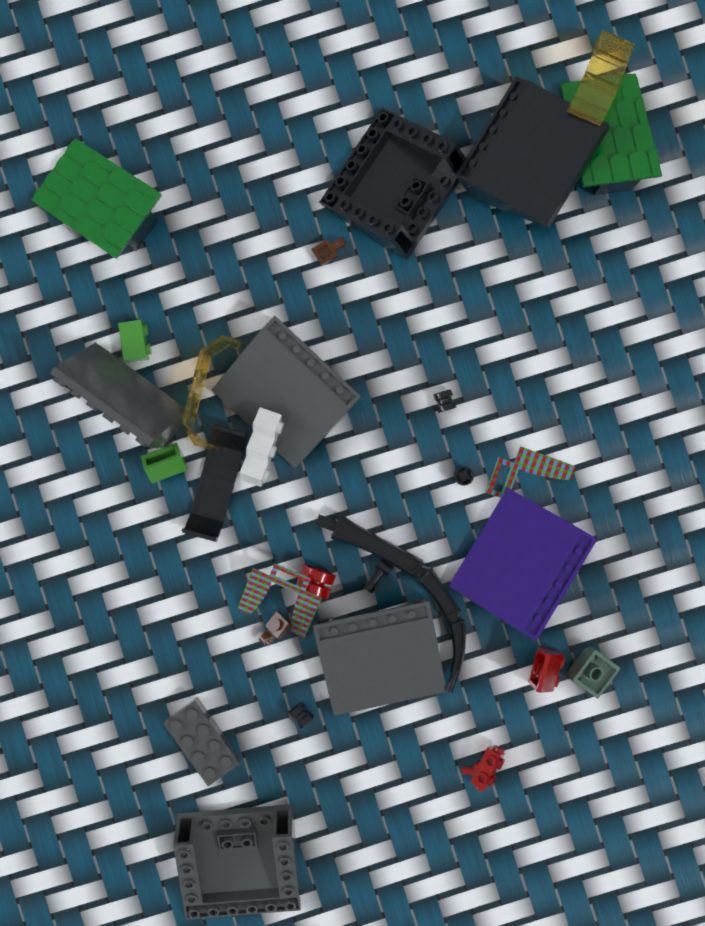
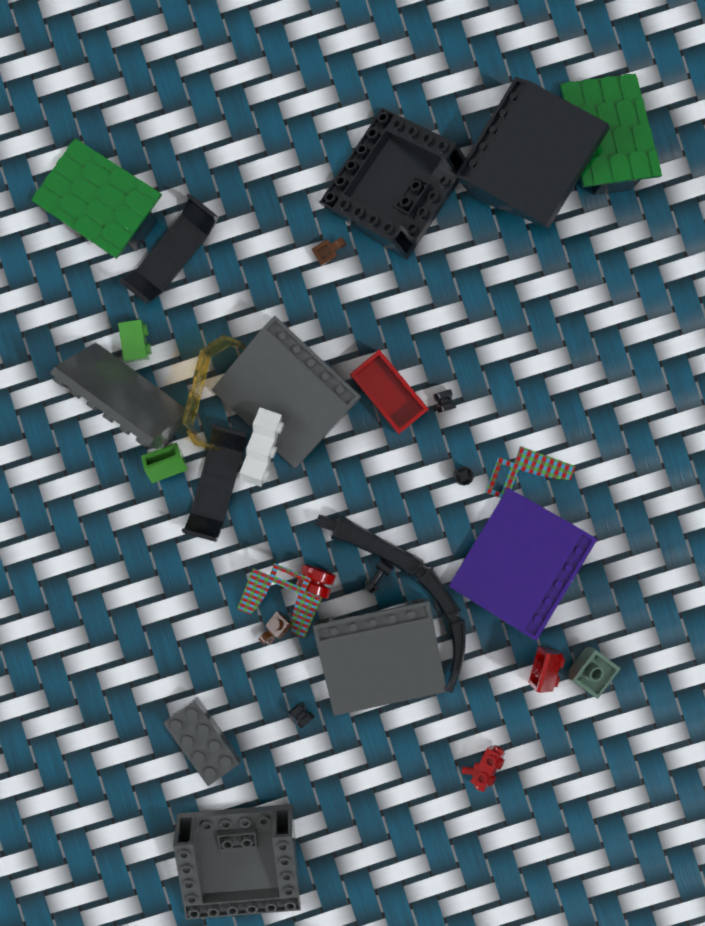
(172, 251): none -> black windscreen
(388, 392): none -> red piece
(601, 77): clear yellow windscreen -> none

